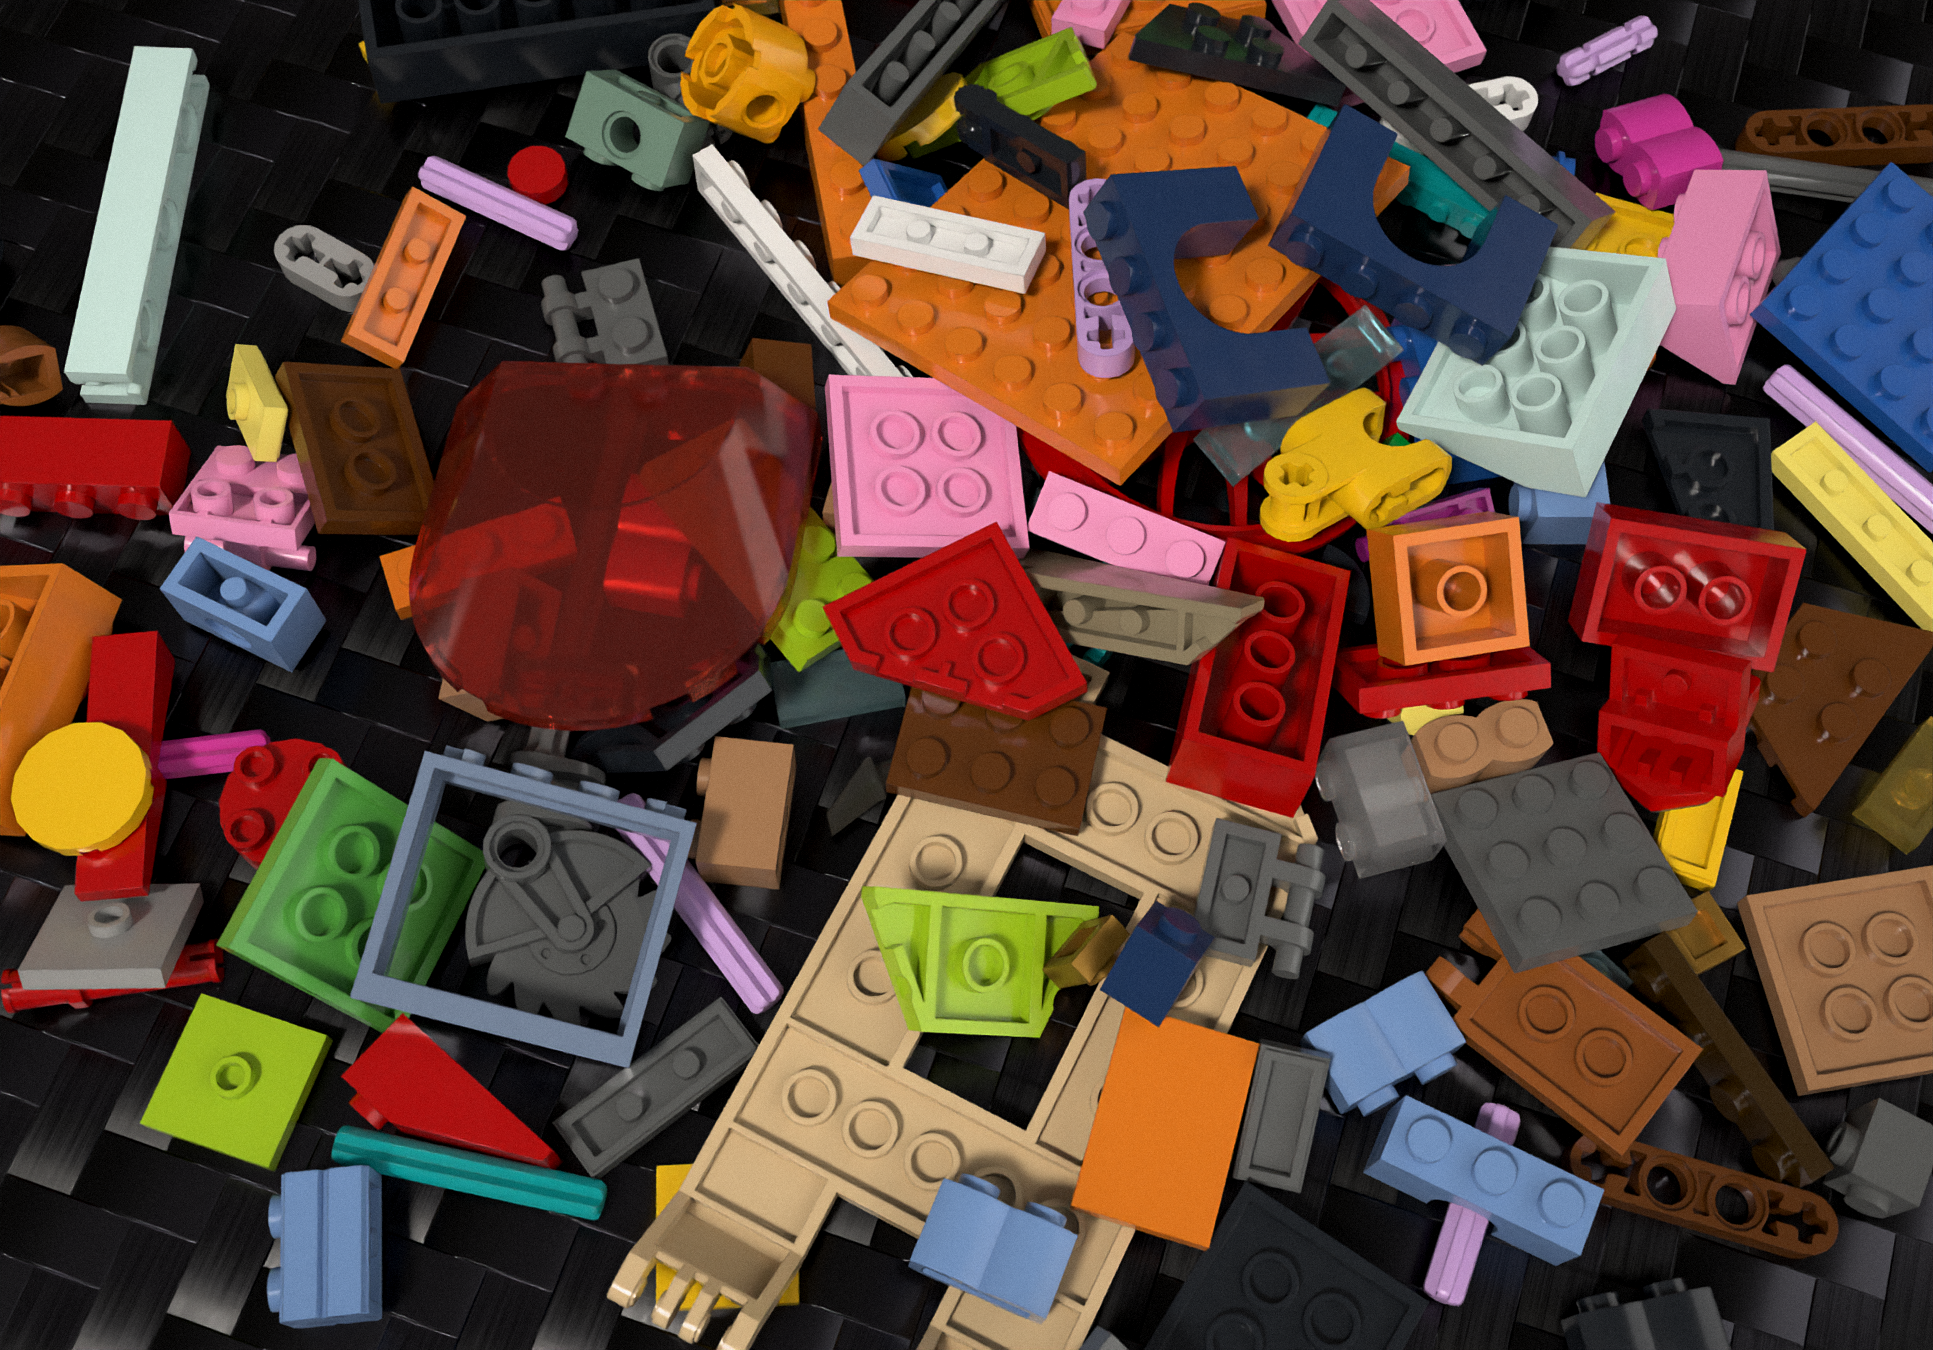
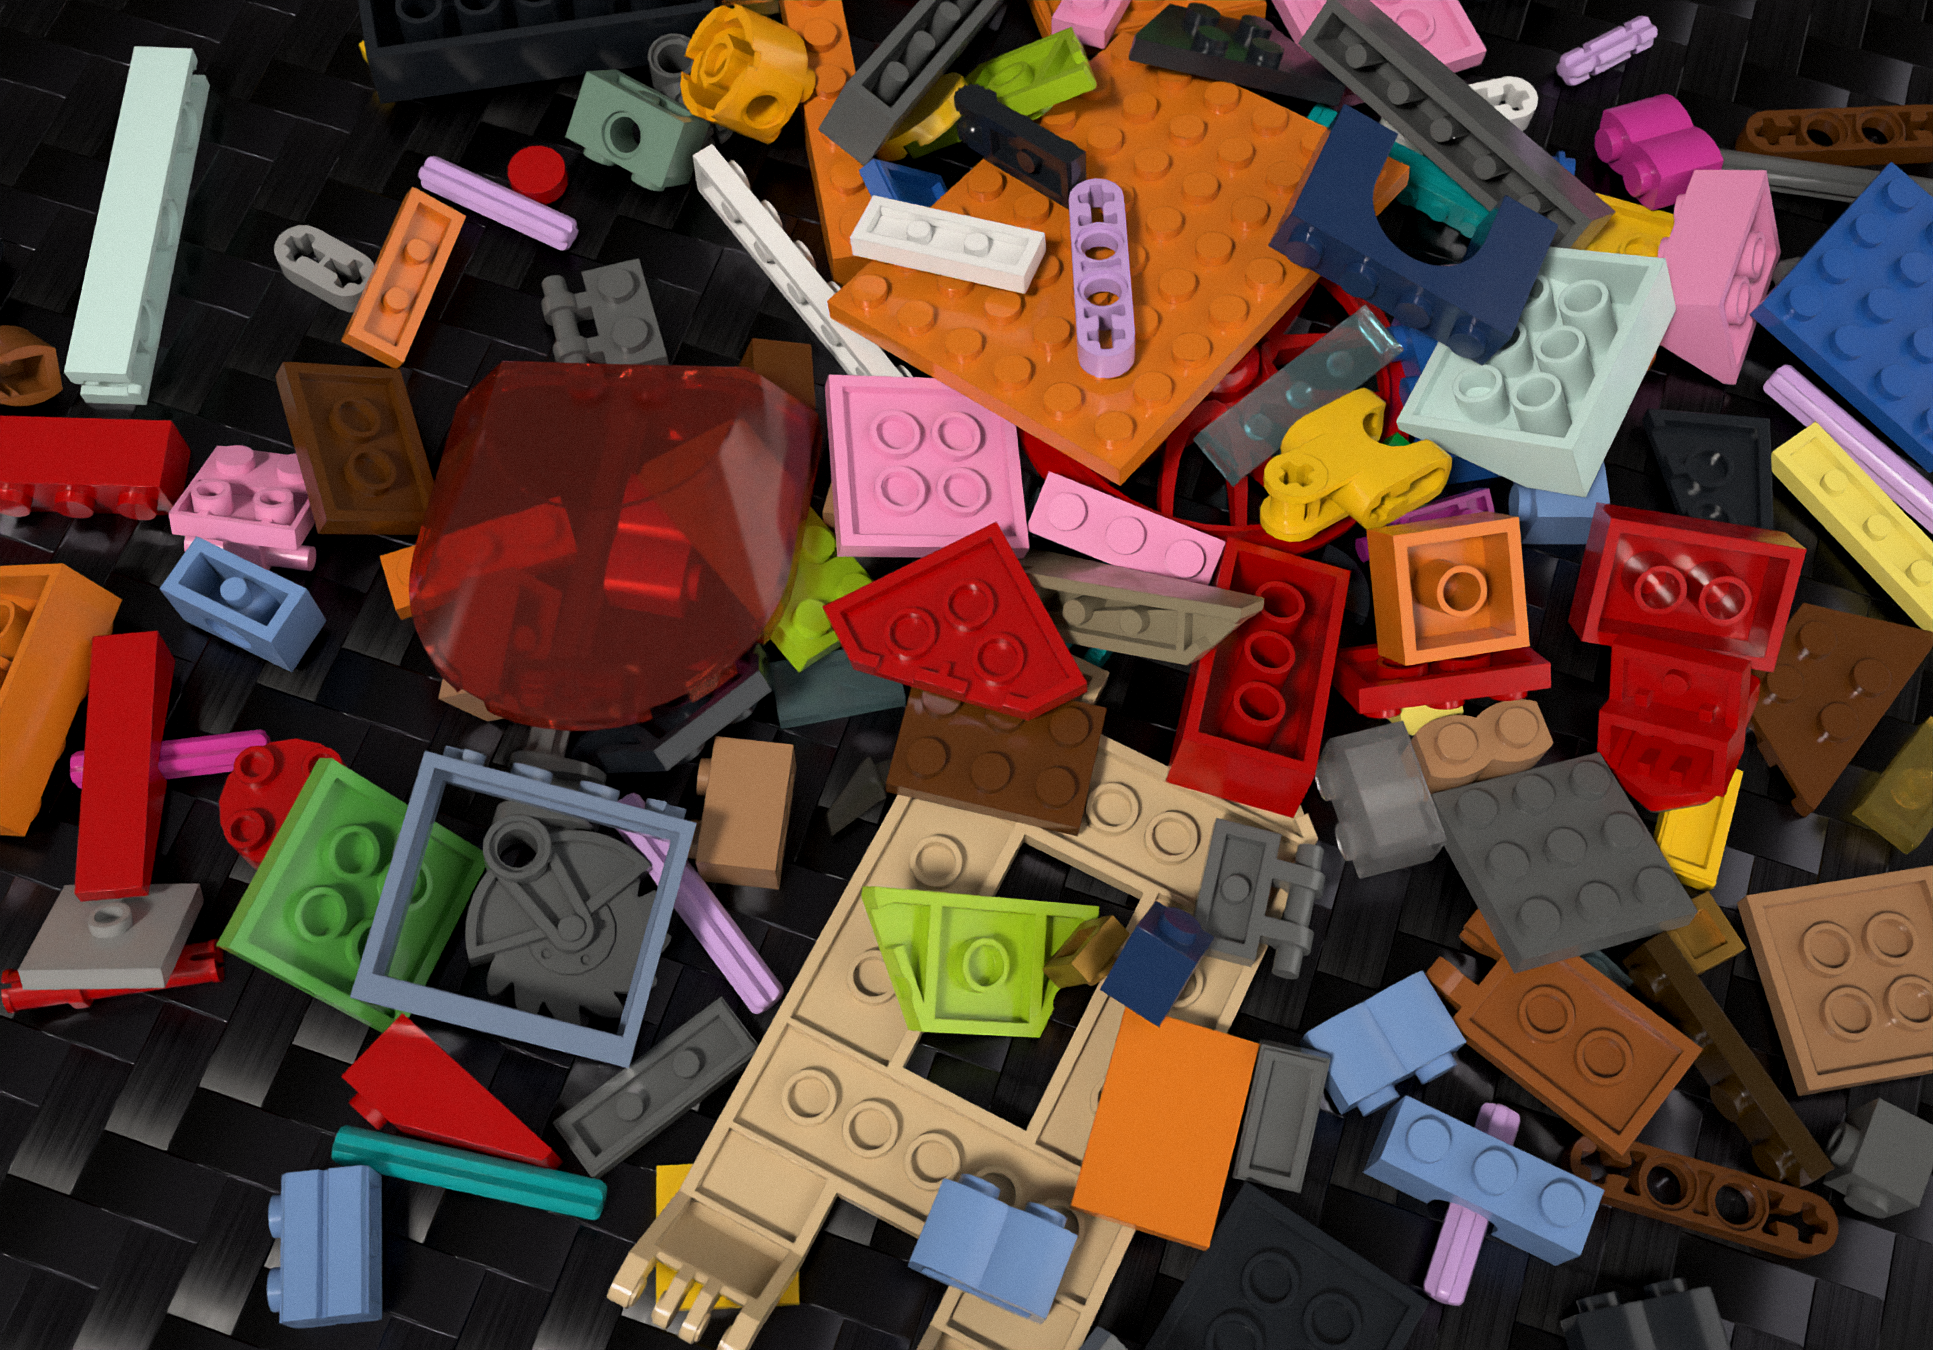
(82, 788): yellow tile -> none
(237, 1082): lime plate -> none
(256, 403): light yellow plate -> none
(1197, 368): dark blue arch -> none

